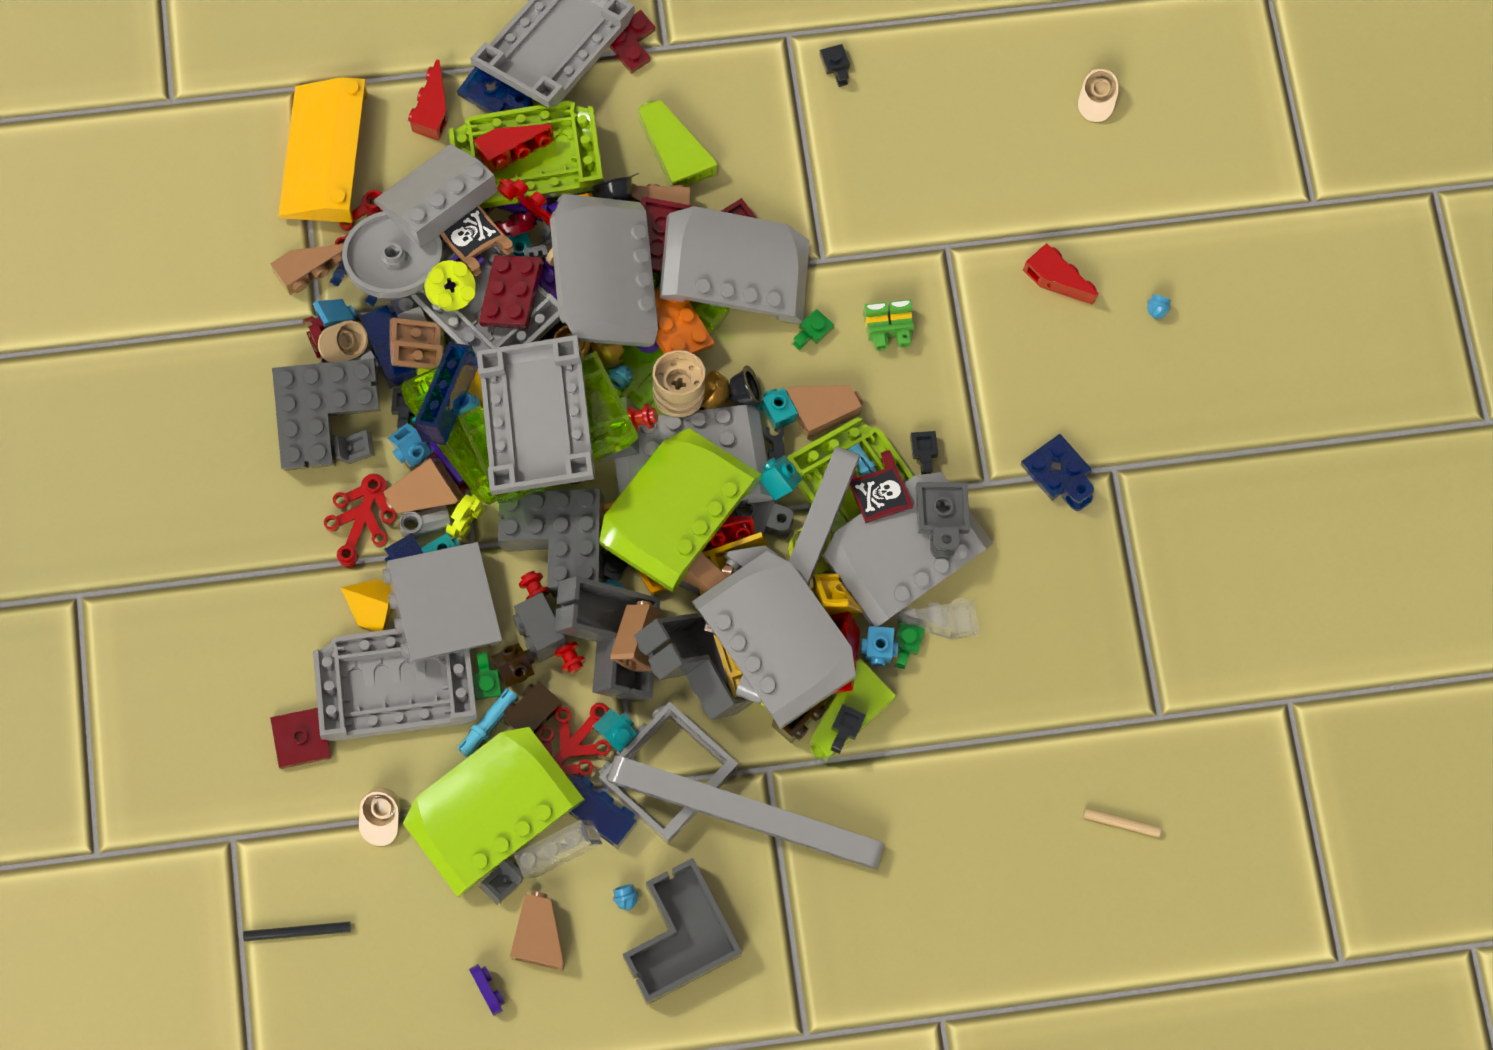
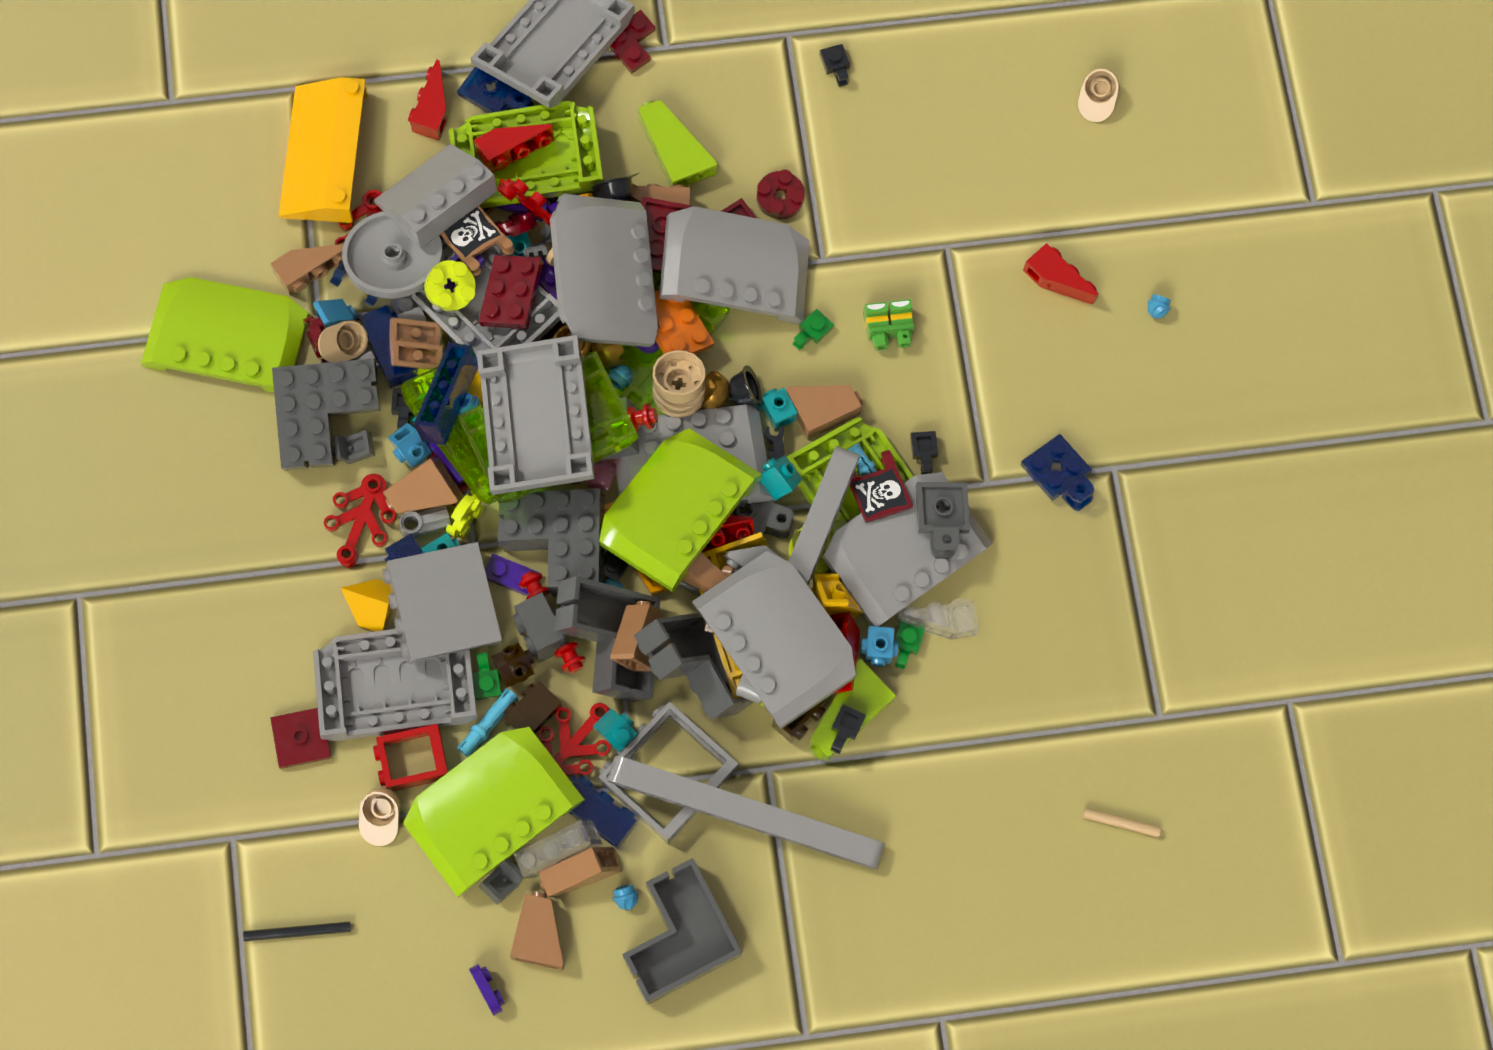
(224, 332): none -> lime slope
(418, 779): none -> red window
(506, 573): none -> dark purple plate
(580, 871): none -> medium nougat slope
(603, 475): none -> clear pink hair
(783, 181): none -> dark red plate

